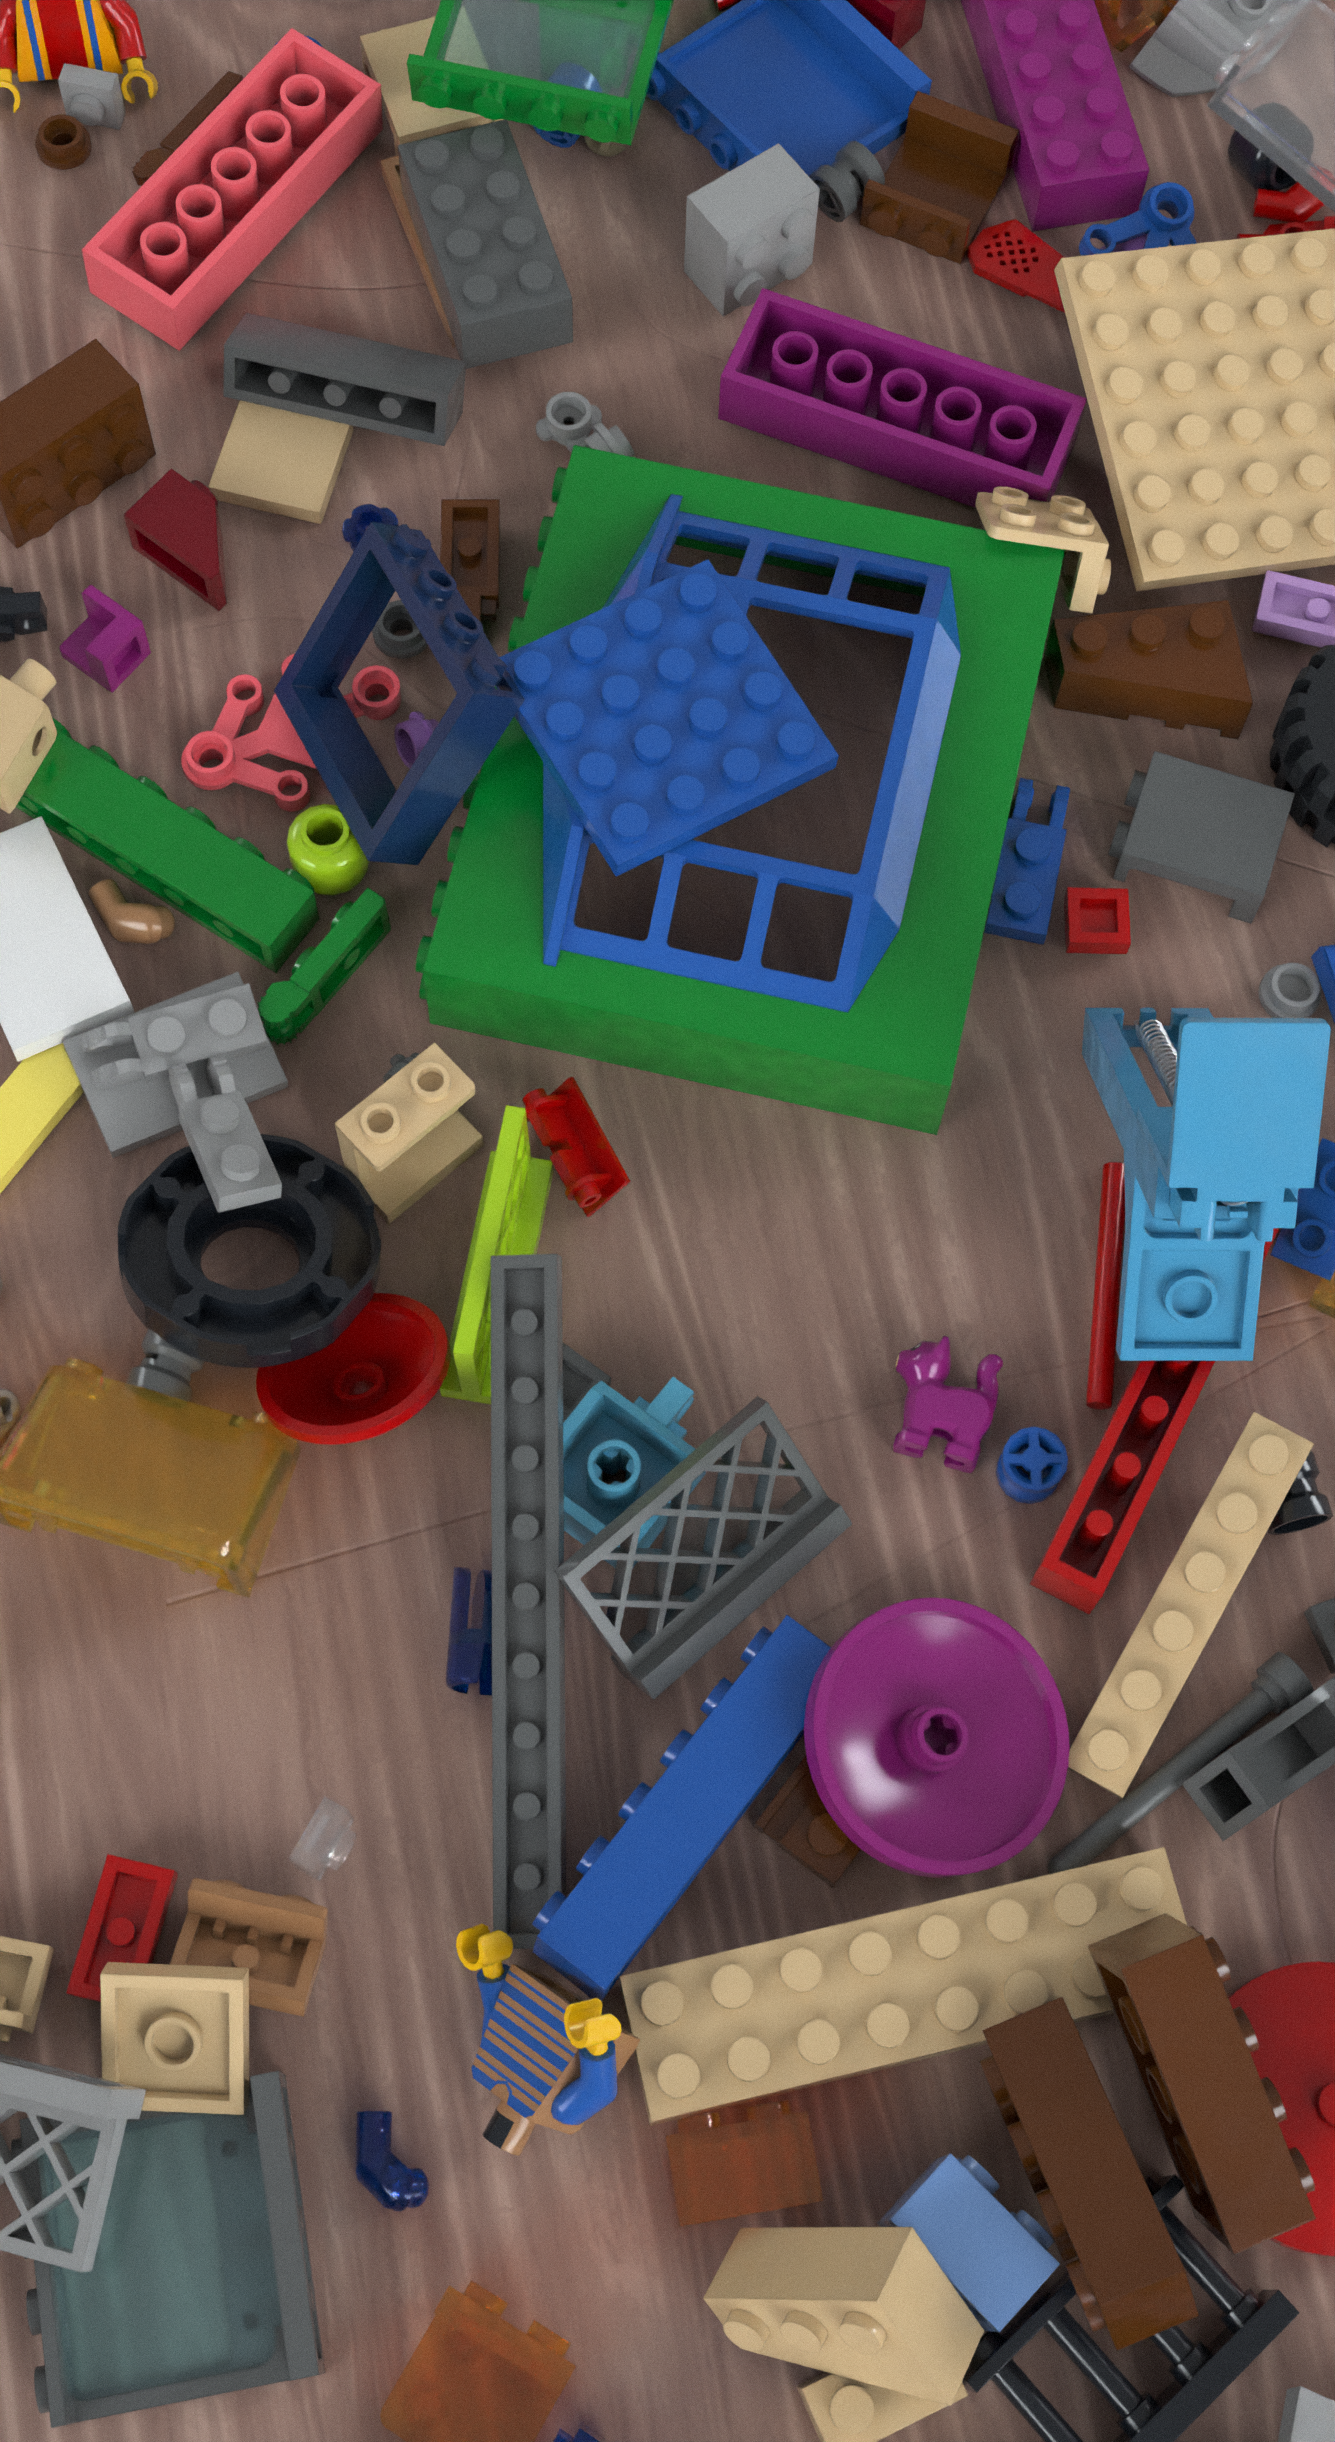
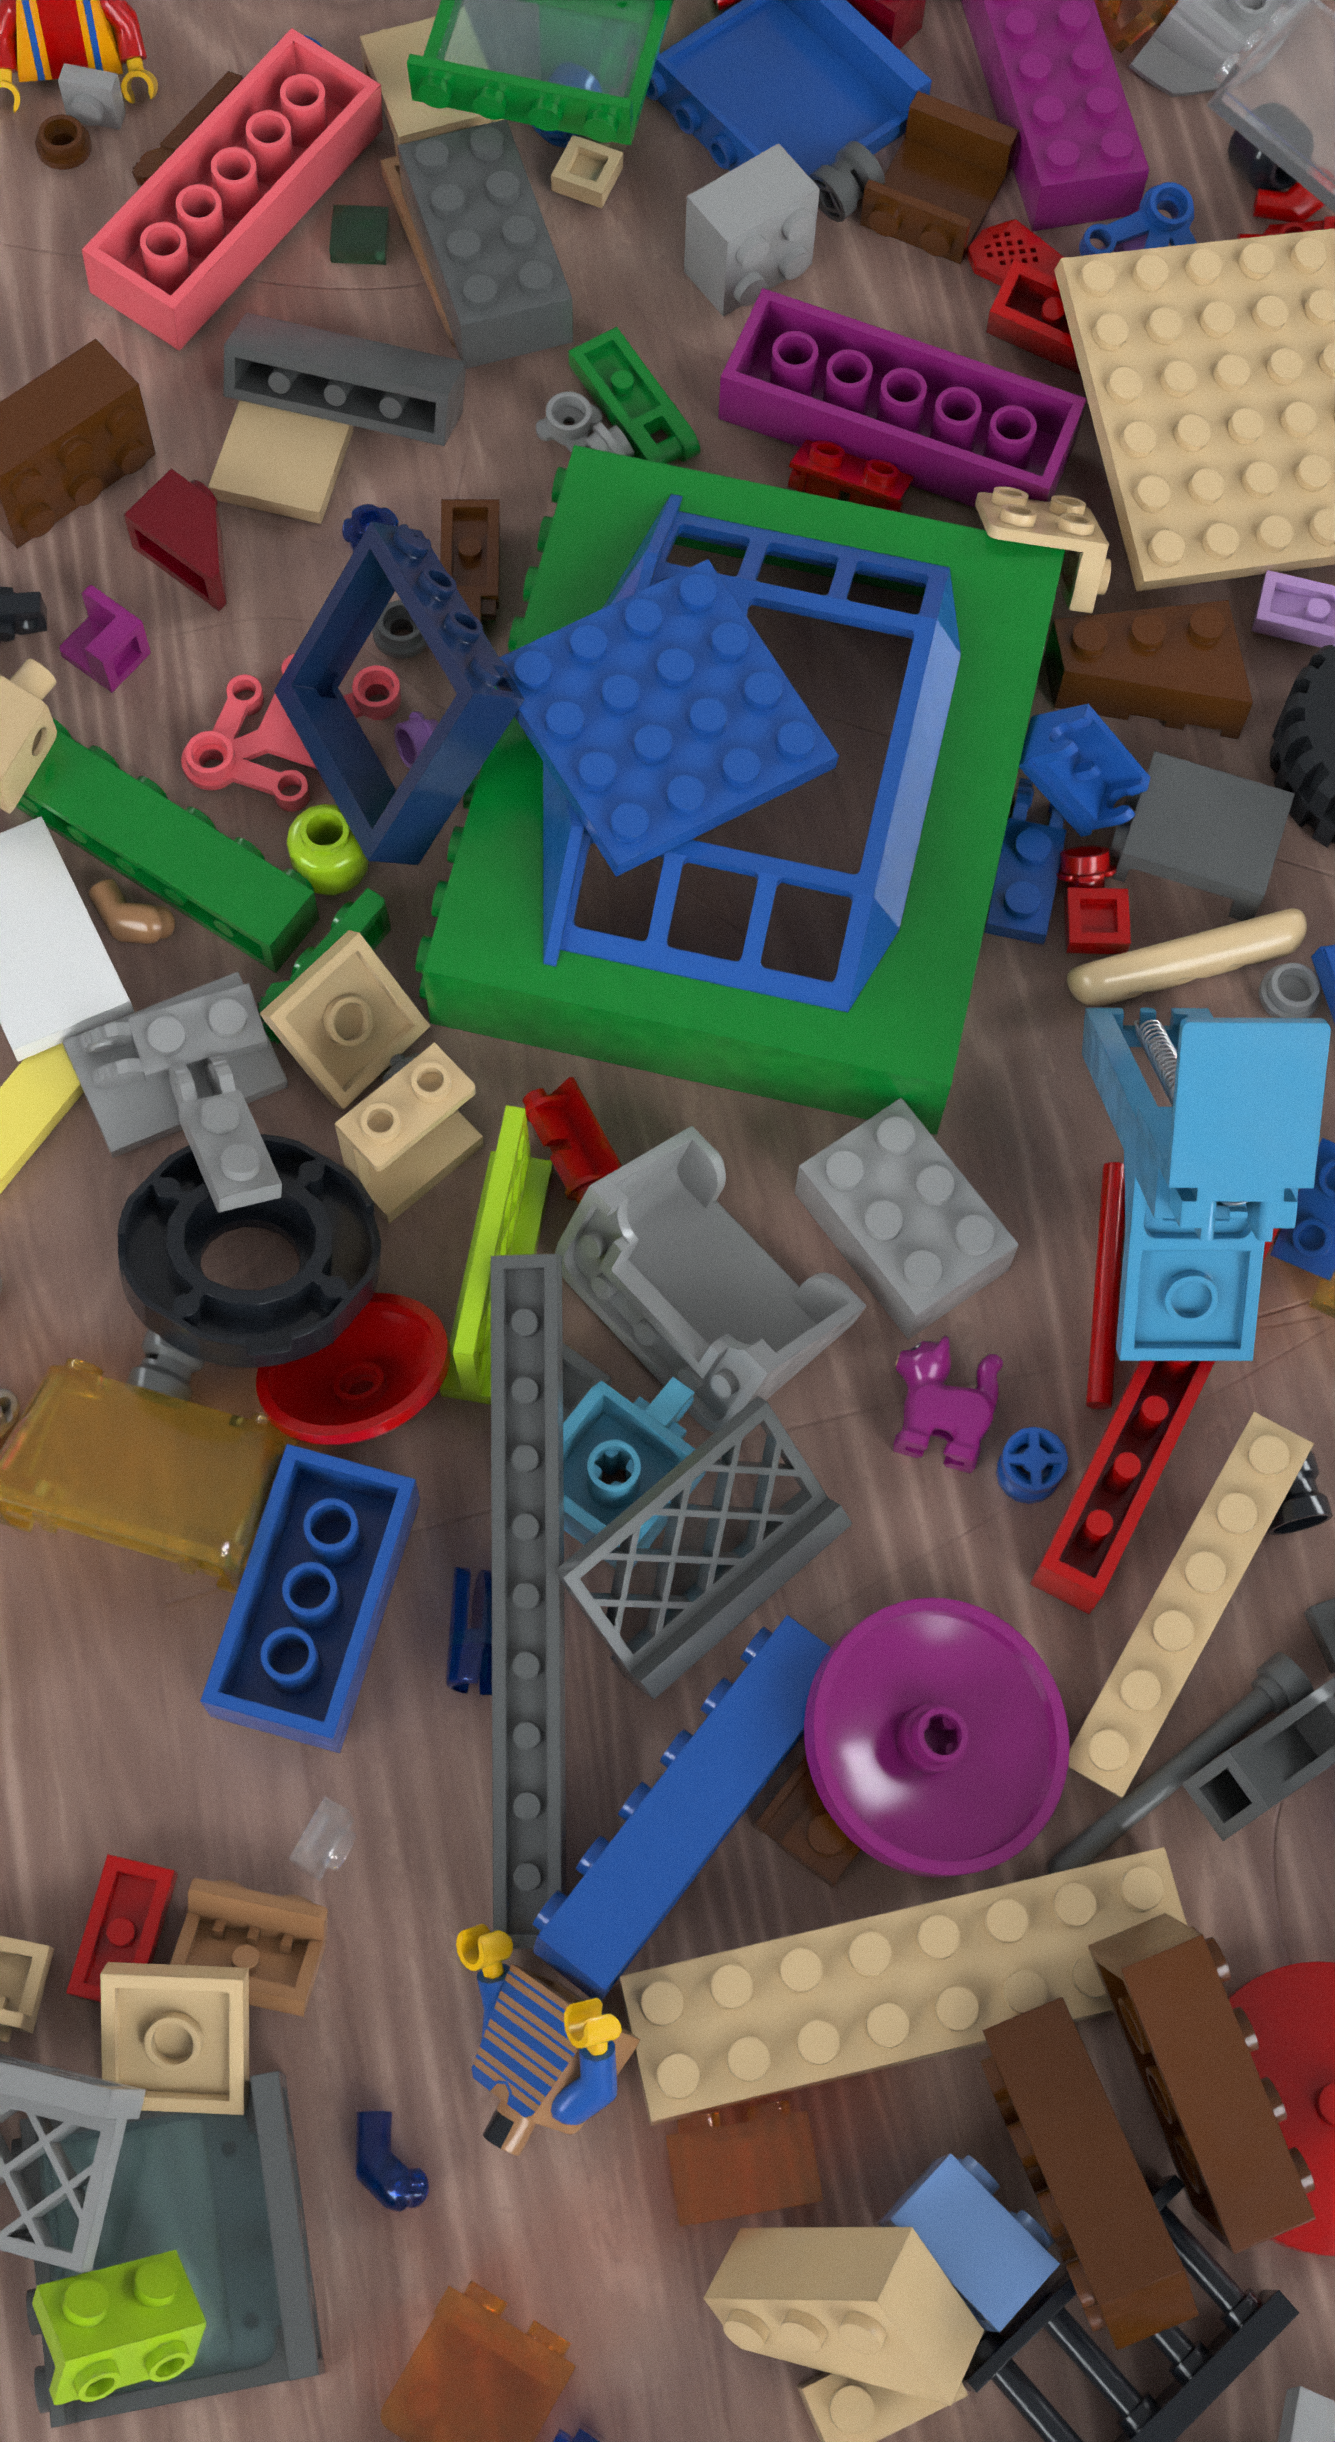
(119, 2326): none -> lime bracket
(312, 1598): none -> blue brick
(345, 1019): none -> tan plate
(359, 234): none -> clear green tile
(587, 171): none -> tan plate
(632, 398): none -> green plate
(693, 1285): none -> light grey windscreen
(827, 470): none -> red hinge
(905, 1218): none -> light grey brick
(1033, 316): none -> red brick
(1081, 768): none -> blue hinge
(1086, 866): none -> red plate
(1188, 958): none -> tan piece

